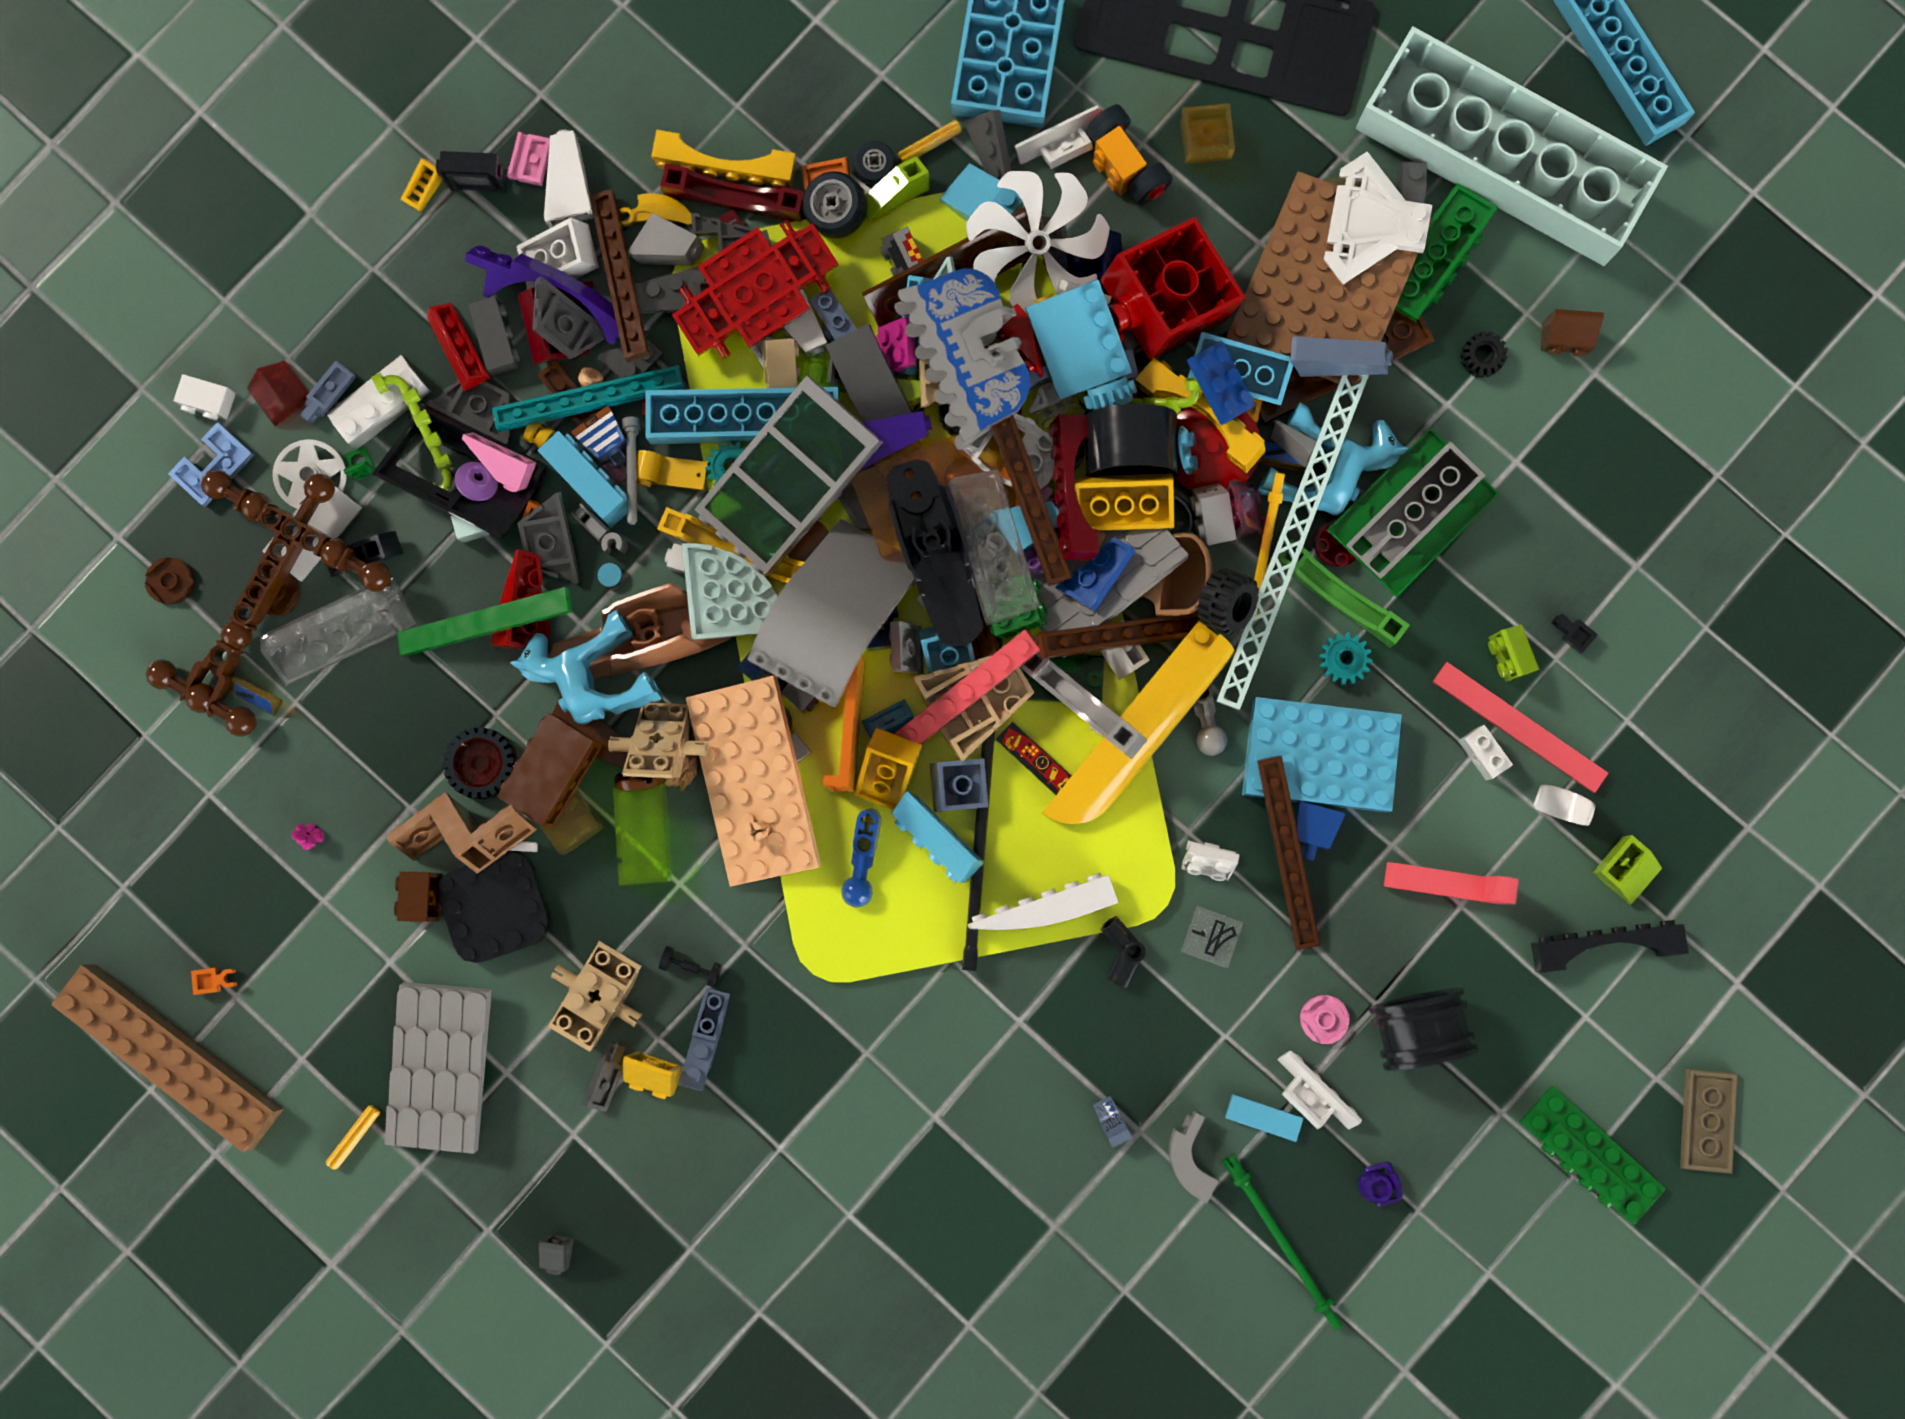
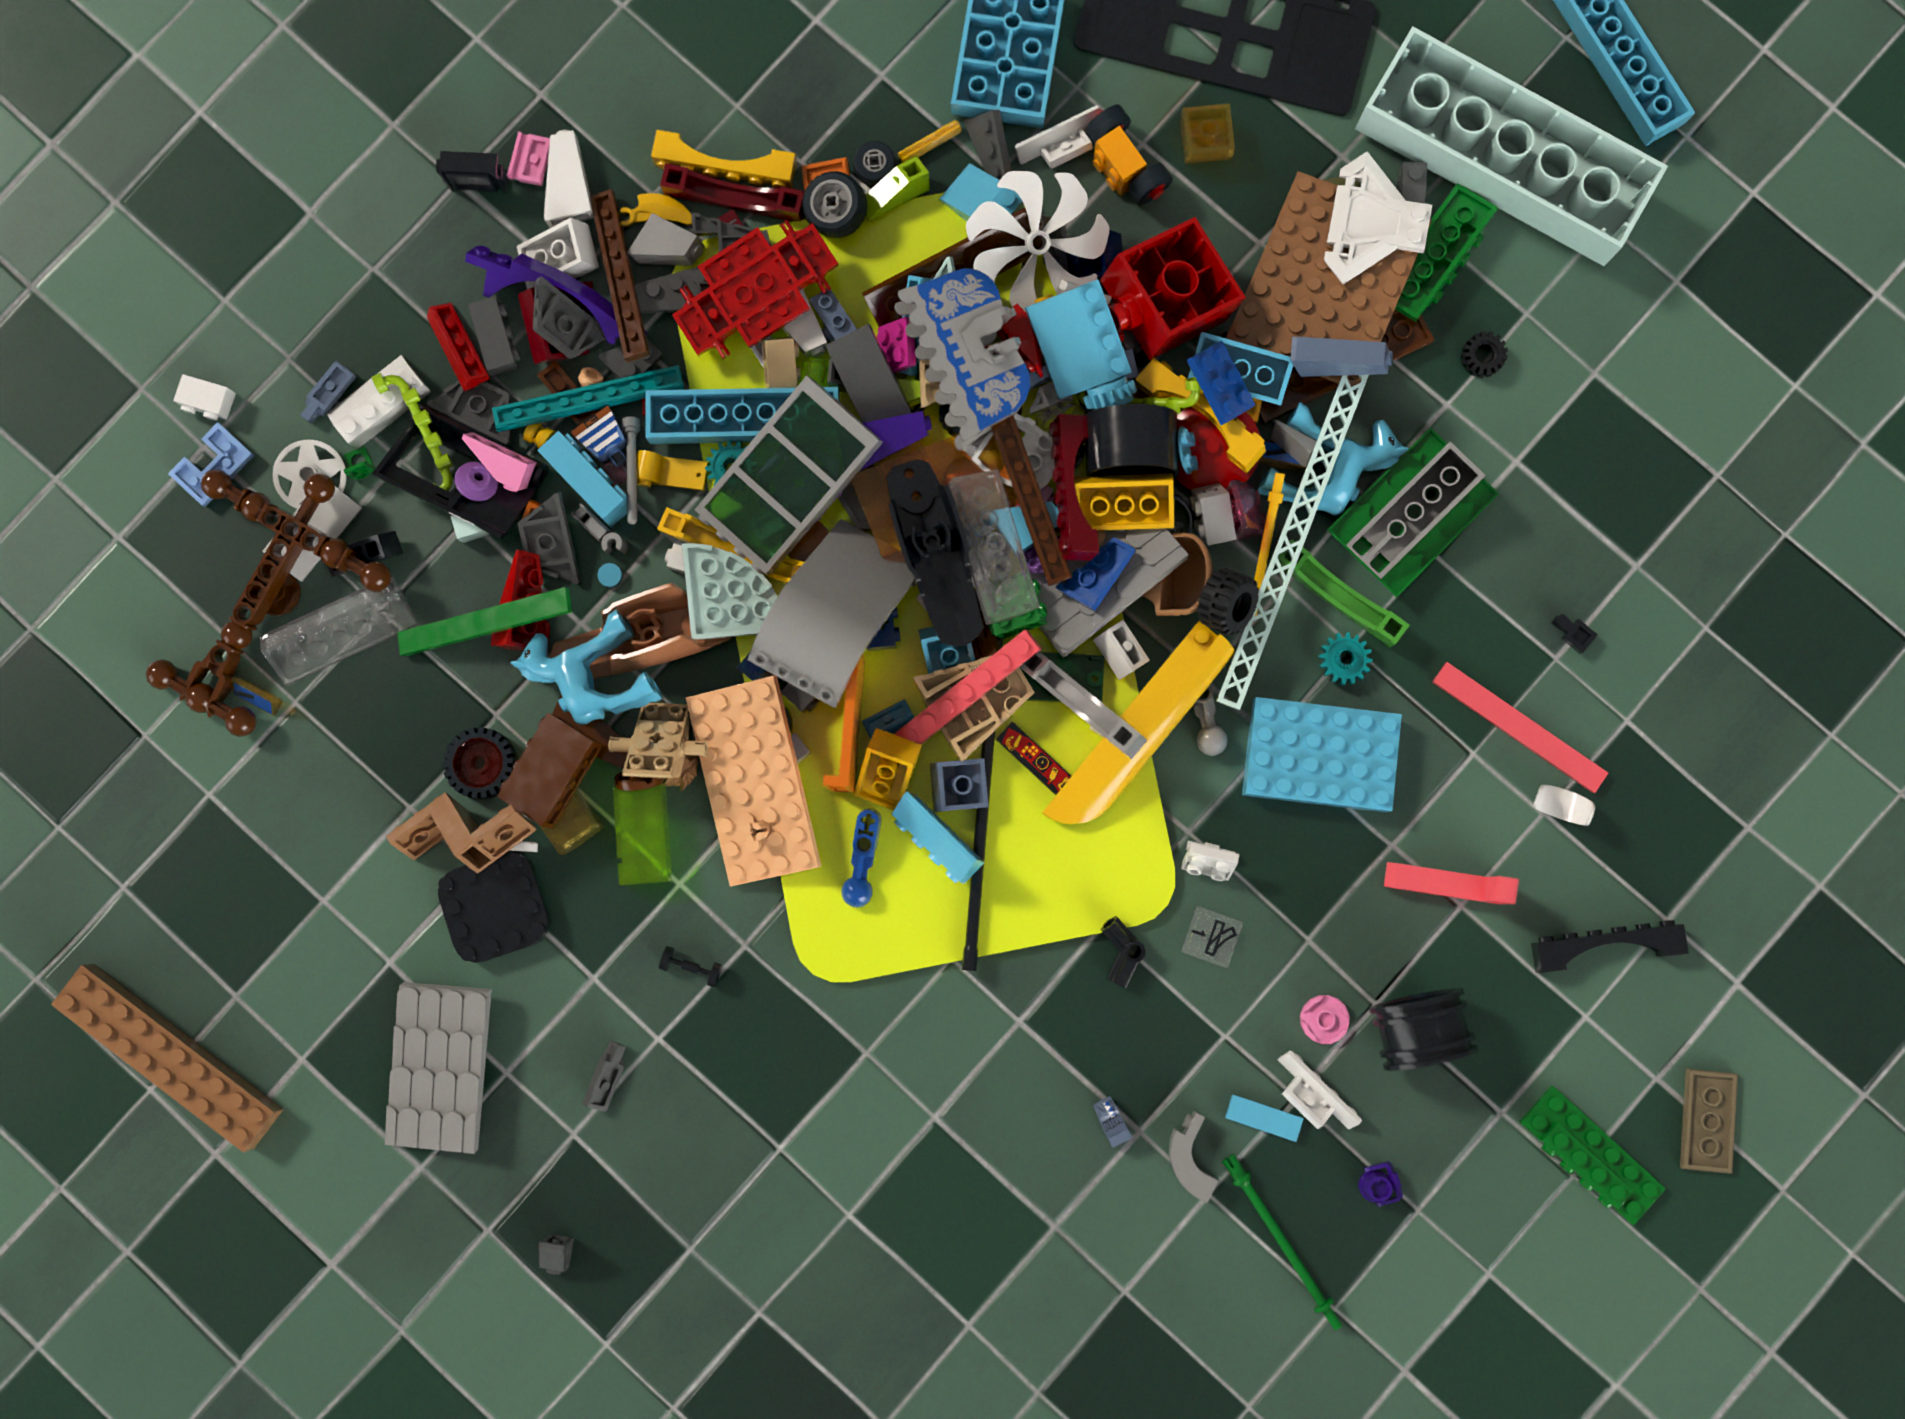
(169, 580): reddish brown tile -> none
(209, 980): orange plate -> none
(278, 391): clear red slope -> none
(307, 835): dark pink plant -> none
(352, 1137): yellow axle -> none
(417, 896): reddish brown brick -> none
(434, 182): yellow slope -> none
(581, 1016): tan slope -> none
(651, 1073): yellow slope -> none
(704, 1039): sand blue slope -> none
(900, 250): brick -> none
(906, 648): light grey plate -> none
(1052, 907): white slope -> none
(1115, 635): reddish brown tile -> none
(1288, 852): reddish brown tile -> none
(1316, 827): blue torso -> none
(1330, 549): dark red dish -> none
(1485, 752): white brick -> none
(1512, 653): lime slope -> none
(1571, 332): reddish brown slope -> none
(1628, 868): lime slope -> none

